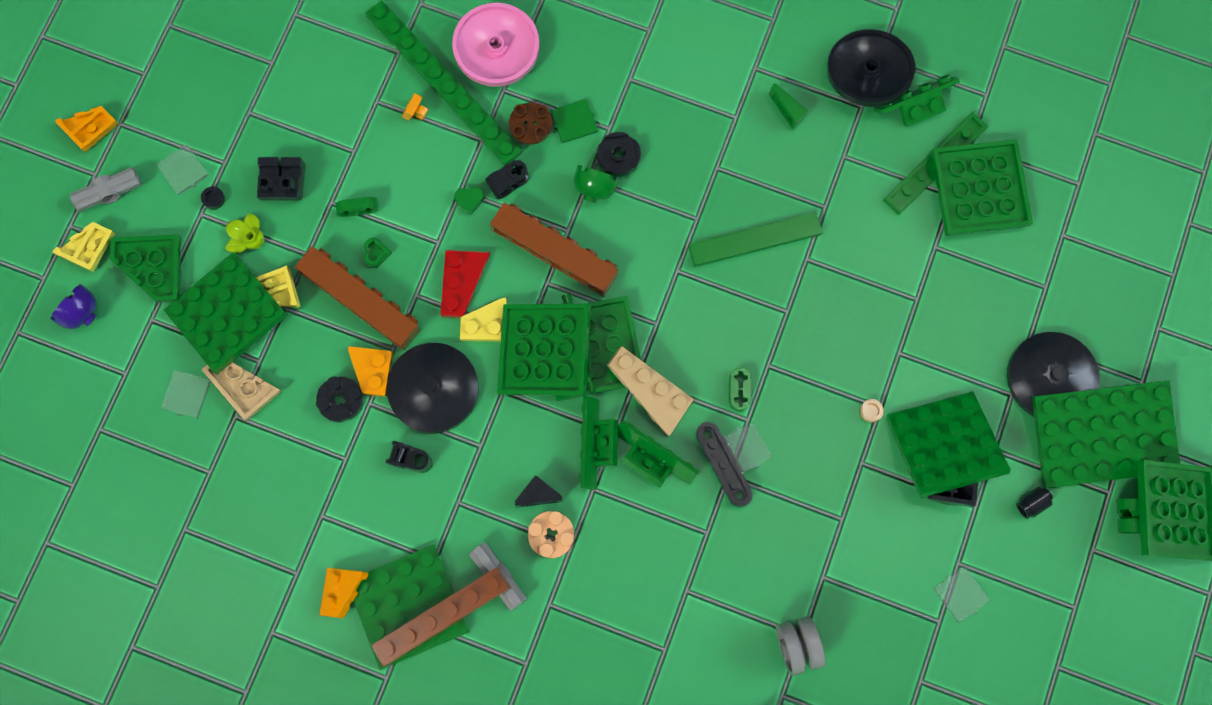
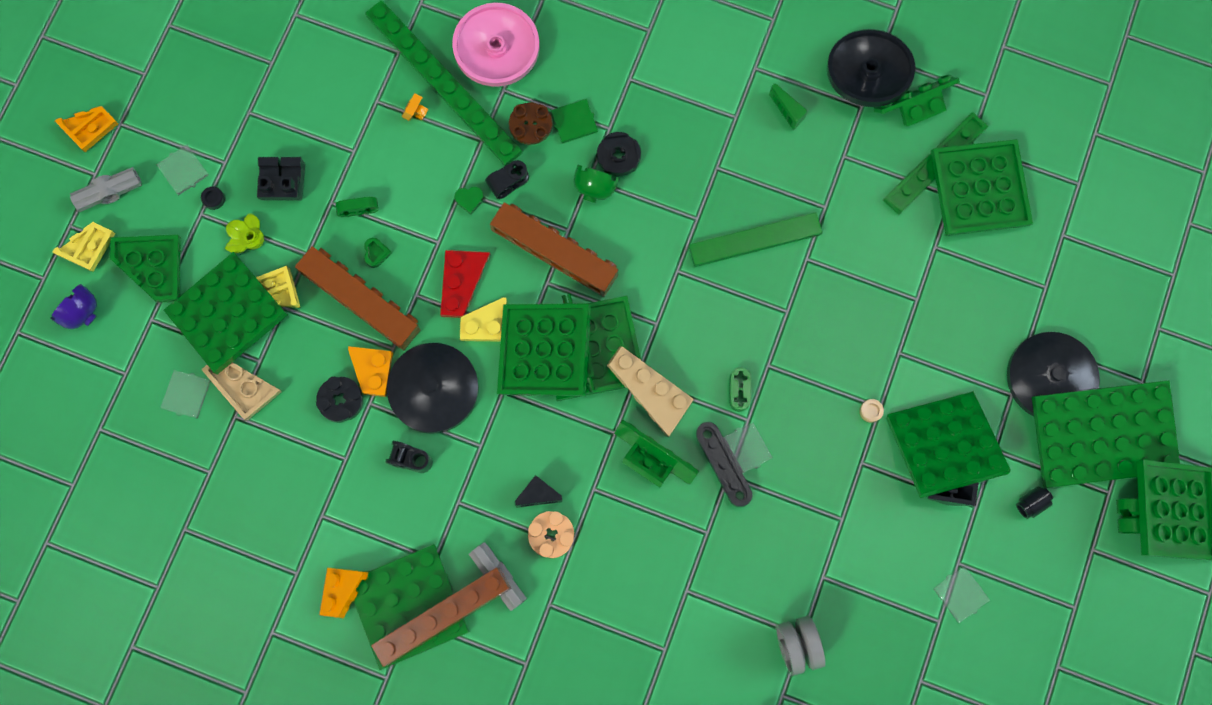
(598, 443): green bracket -> none

